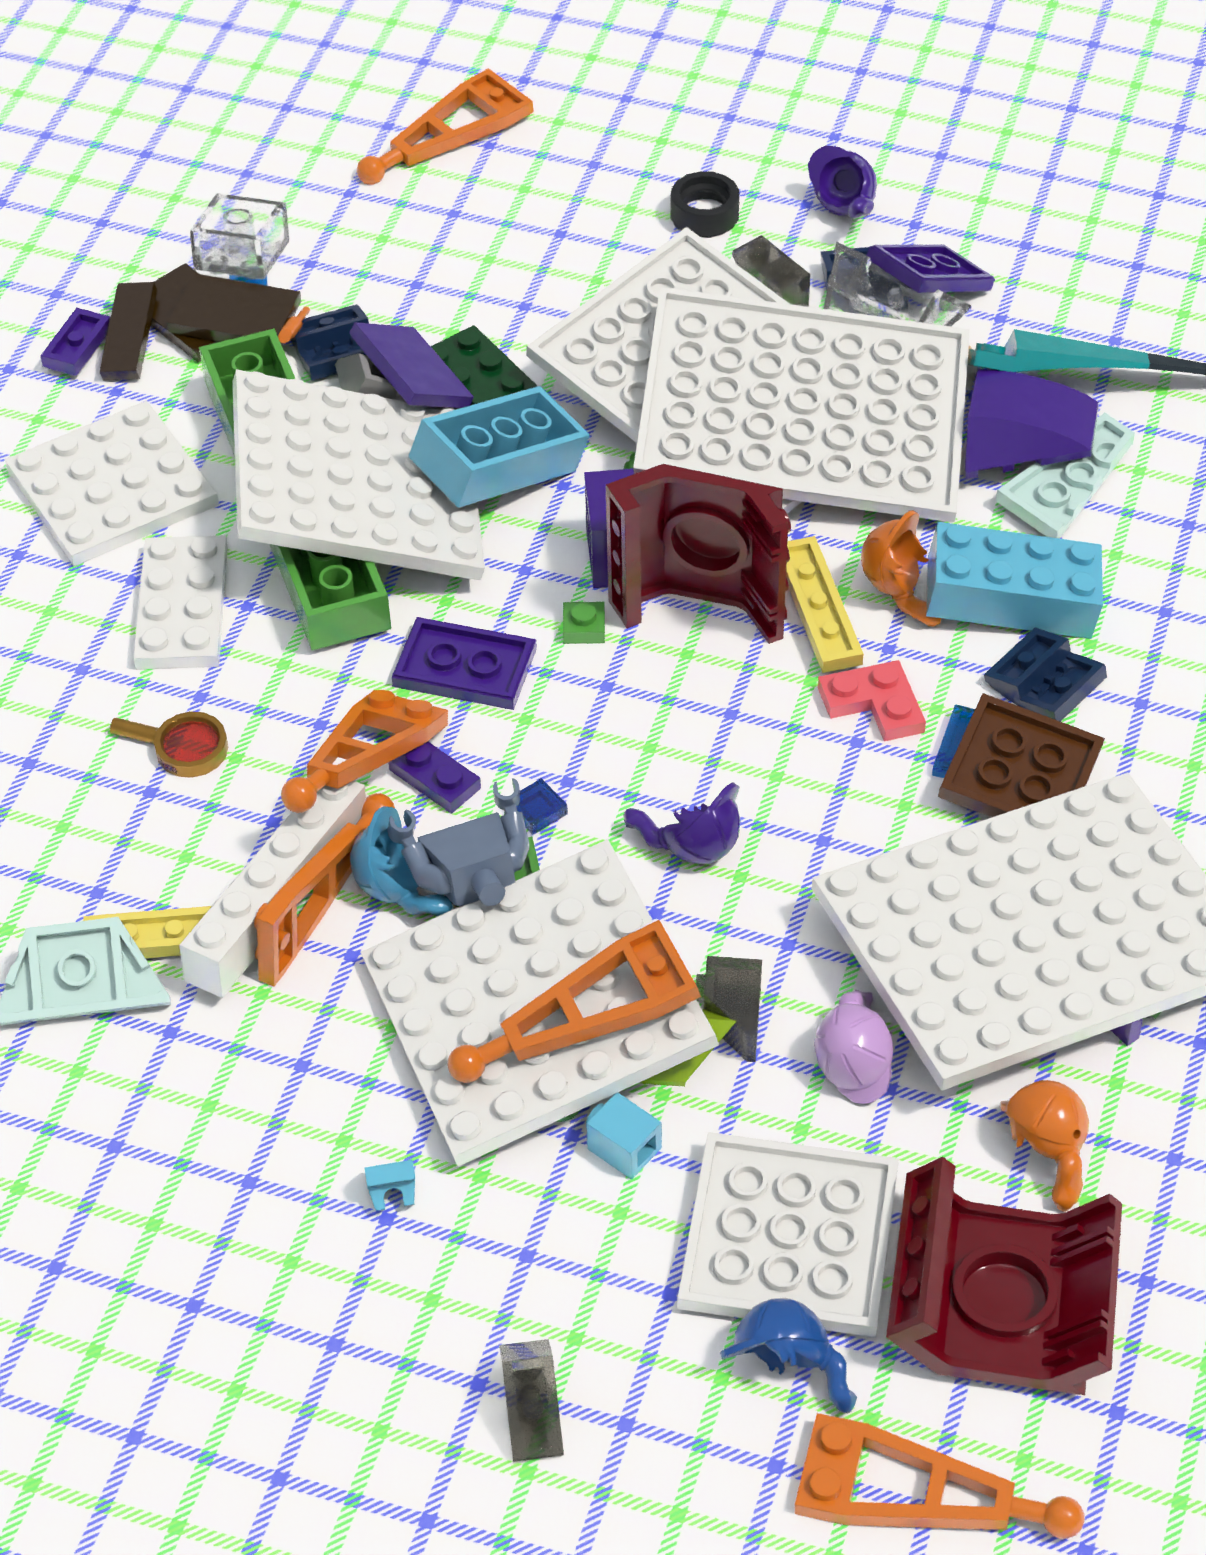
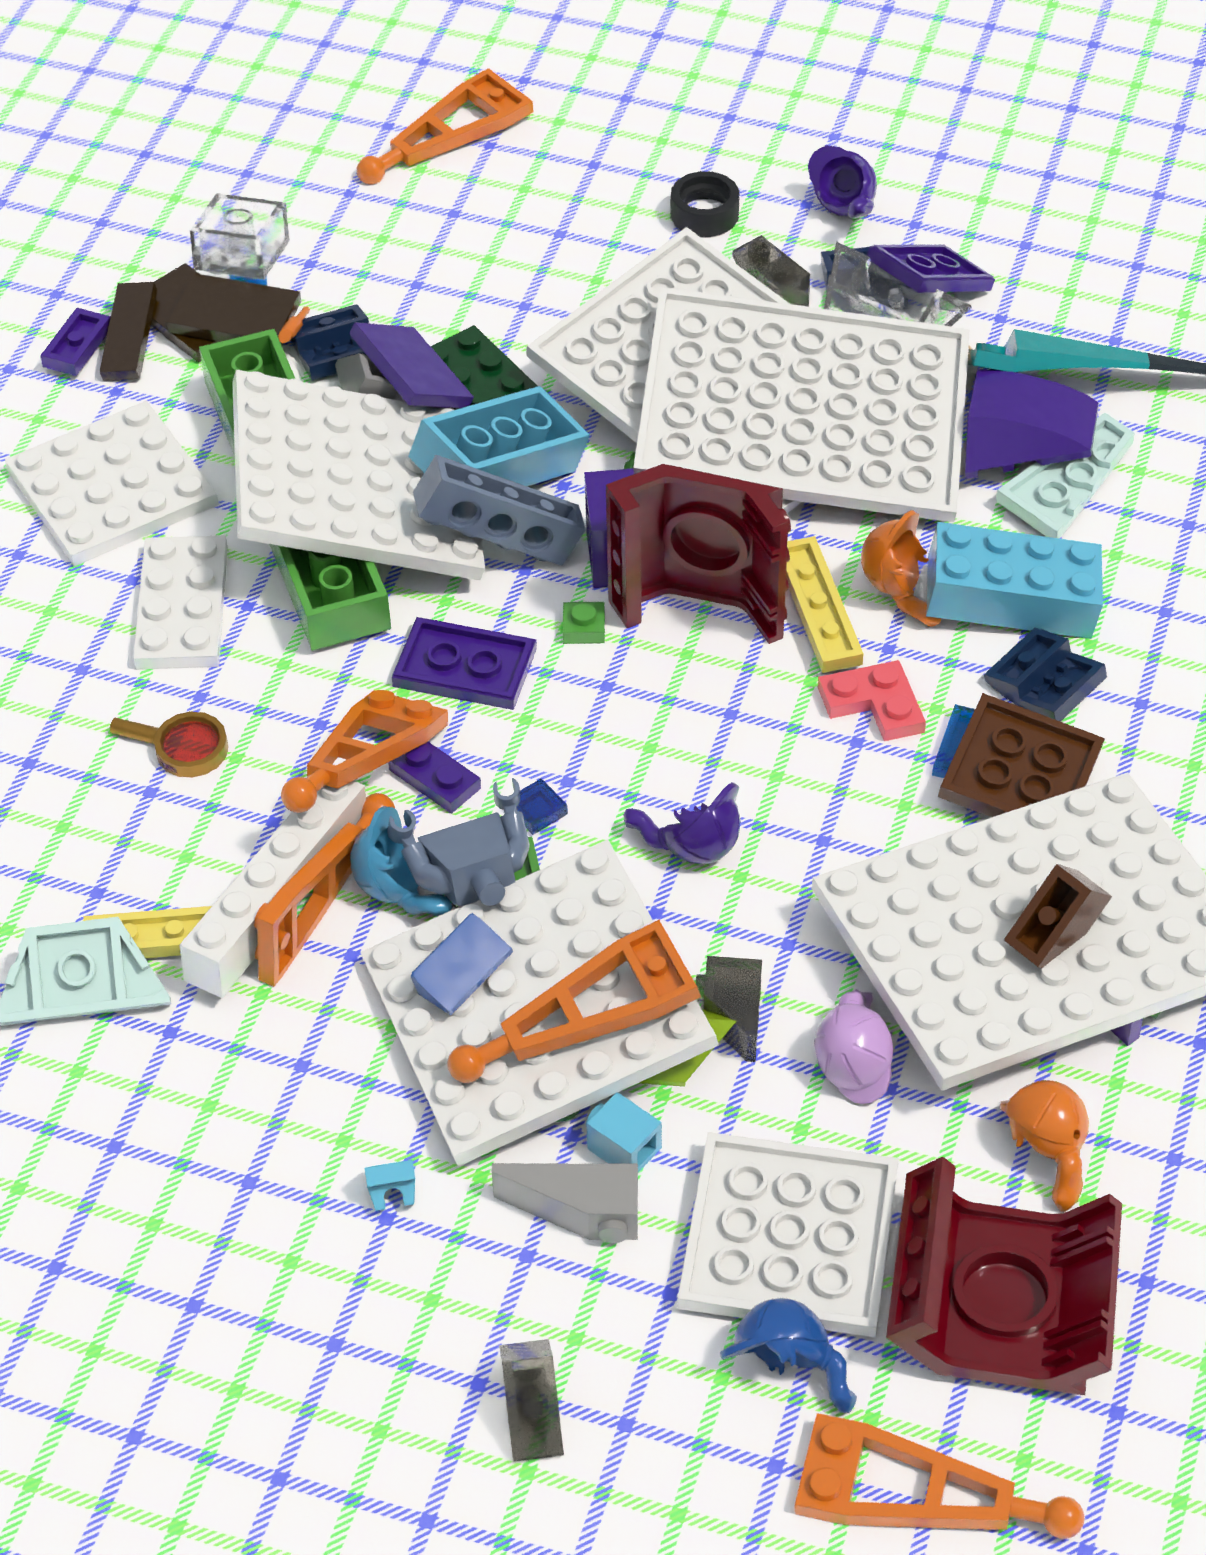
(460, 964): none -> slope
(498, 510): none -> sand blue brick
(579, 1197): none -> light grey slope
(1057, 915): none -> reddish brown slope

